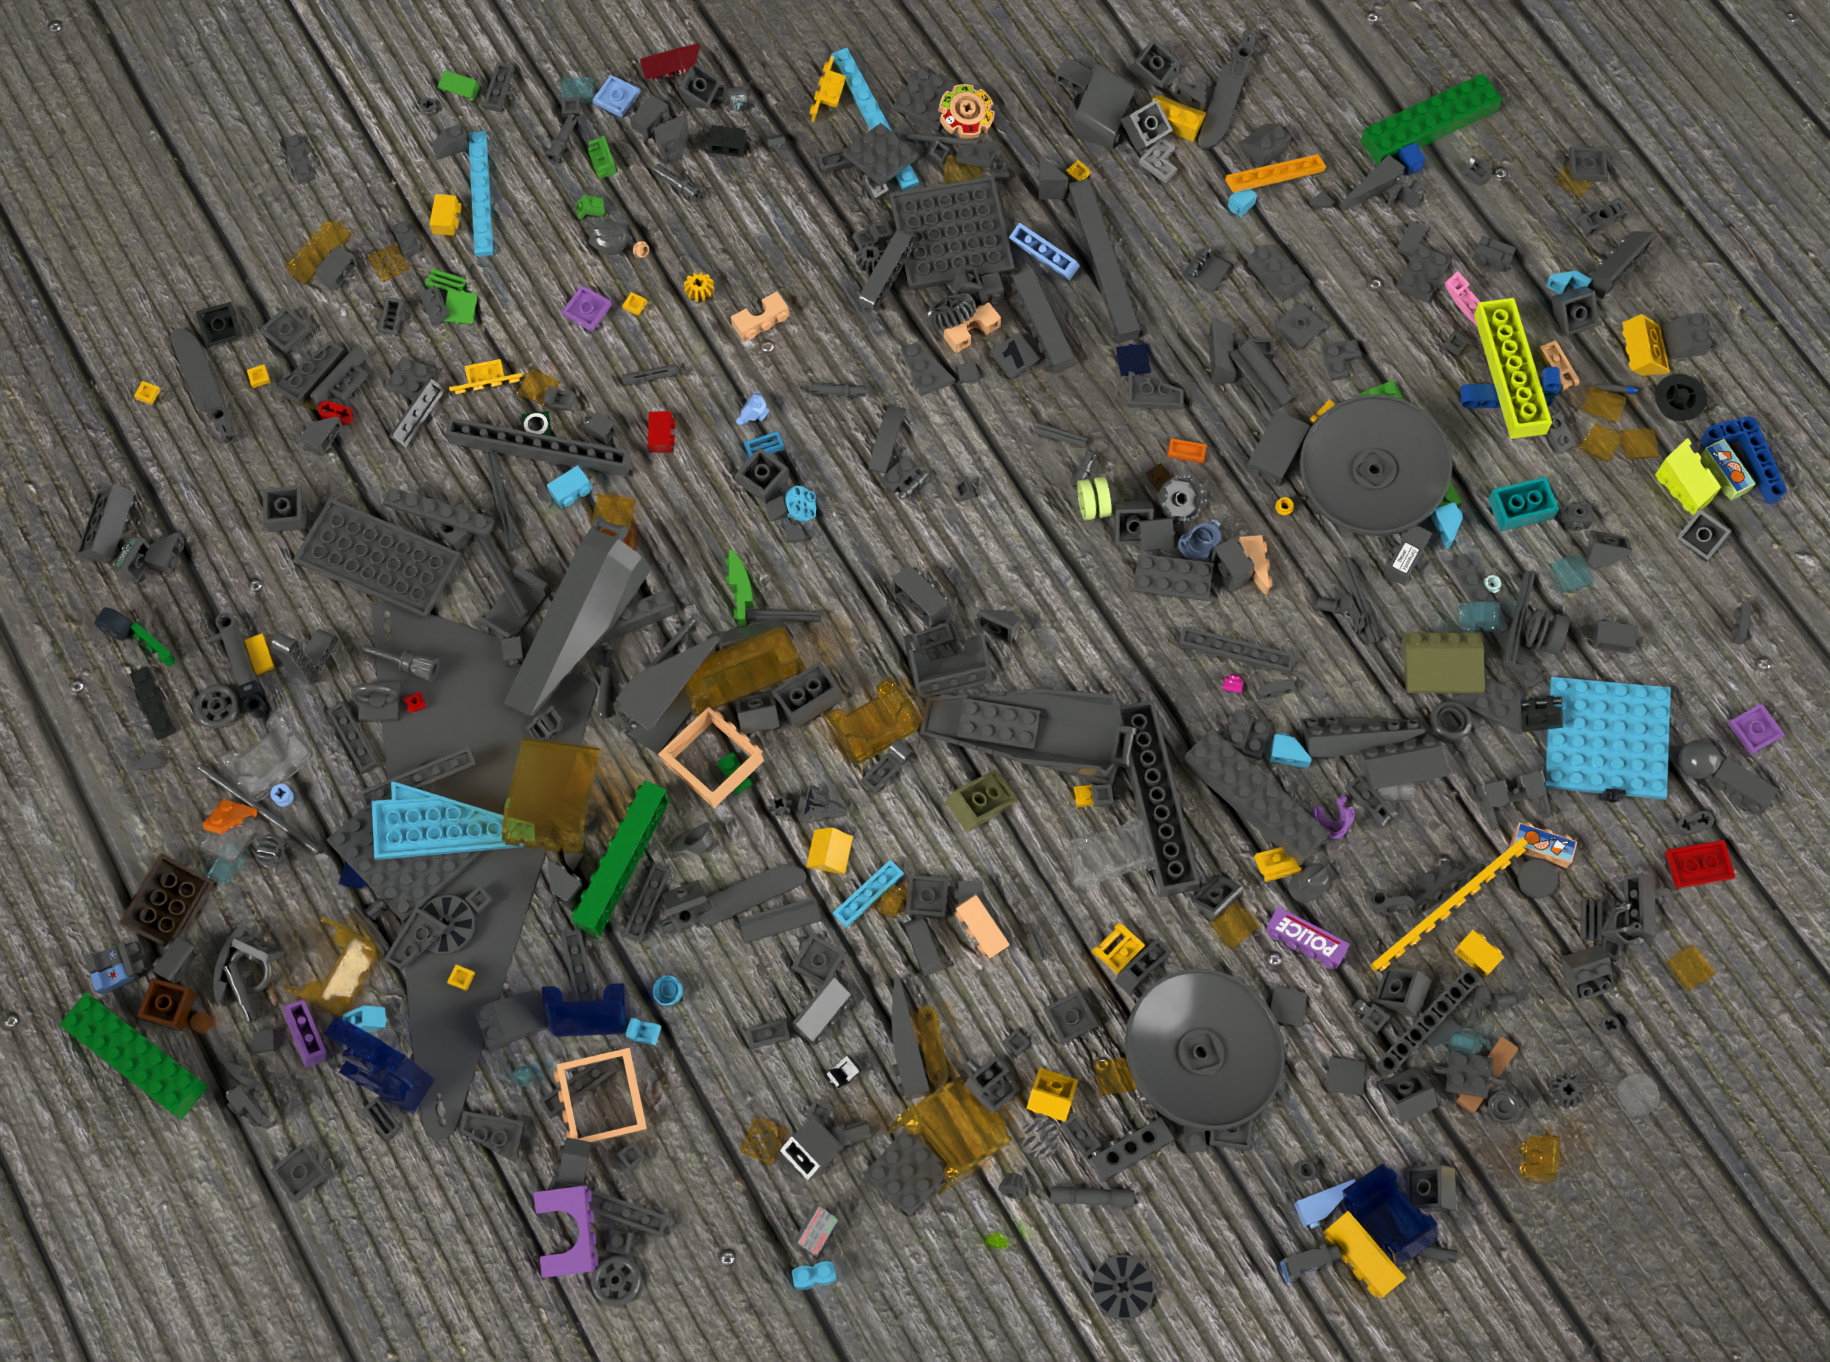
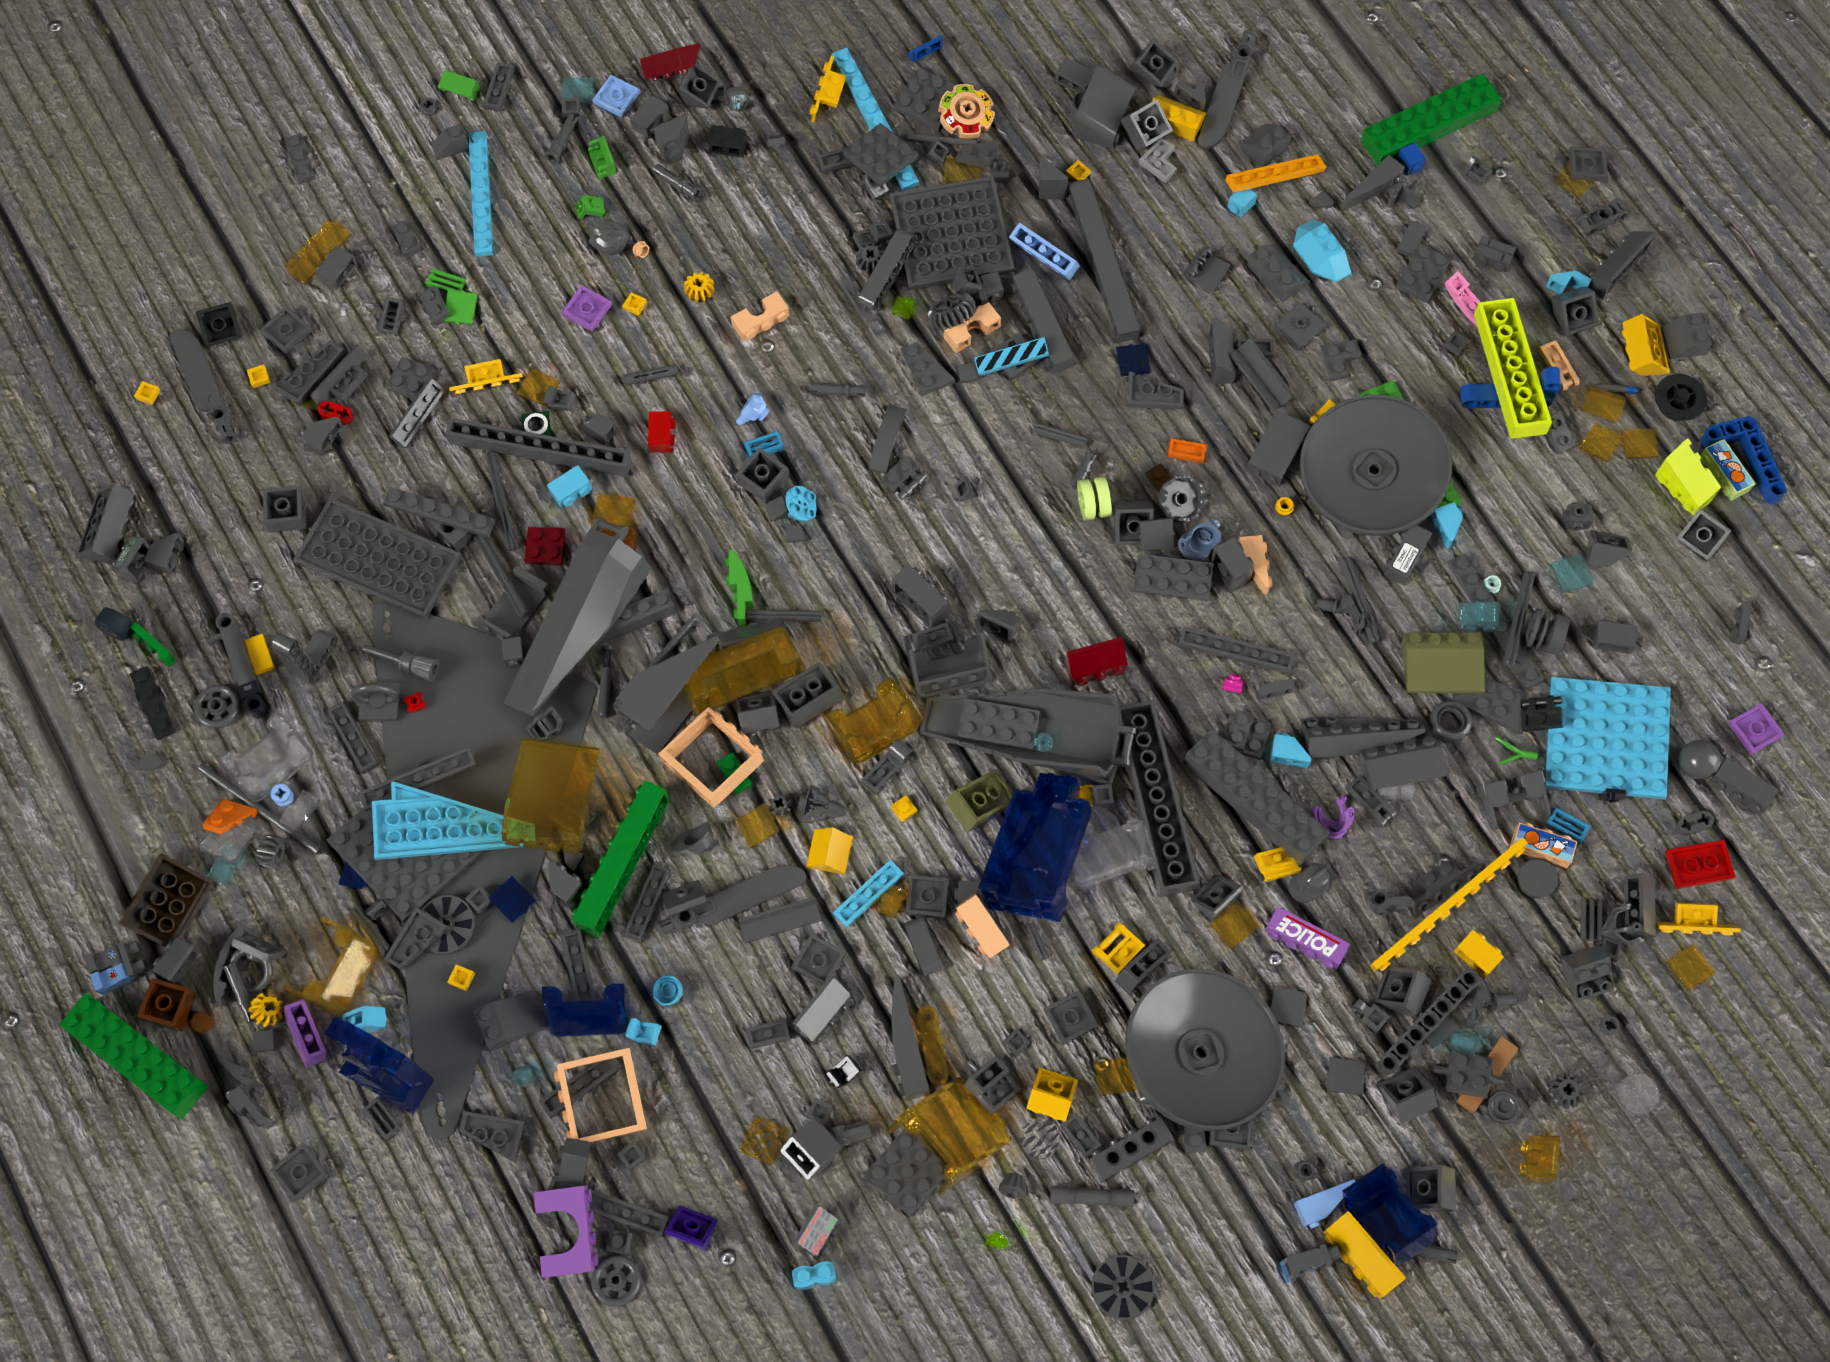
(271, 1004): none -> yellow gear
(300, 811): none -> clear slope
(394, 272): clear yellow window -> none
(445, 214): yellow brick -> none
(512, 899): none -> clear blue piece
(545, 546): none -> dark red plate
(691, 1228): none -> dark purple slope
(757, 825): none -> clear yellow piece
(903, 307): none -> clear neon green plate
(903, 809): none -> yellow plate
(926, 49): none -> blue slope
(1011, 356): none -> medium azure tile
(1036, 849): none -> clear blue panel
(1048, 742): none -> clear light blue plate
(1096, 662): none -> dark red slope
(1321, 251): none -> medium azure wedge
(1520, 753): none -> bright green plant
(1523, 504): teal brick -> none
(1556, 811): none -> dark azure tile
(1696, 917): none -> yellow bracket

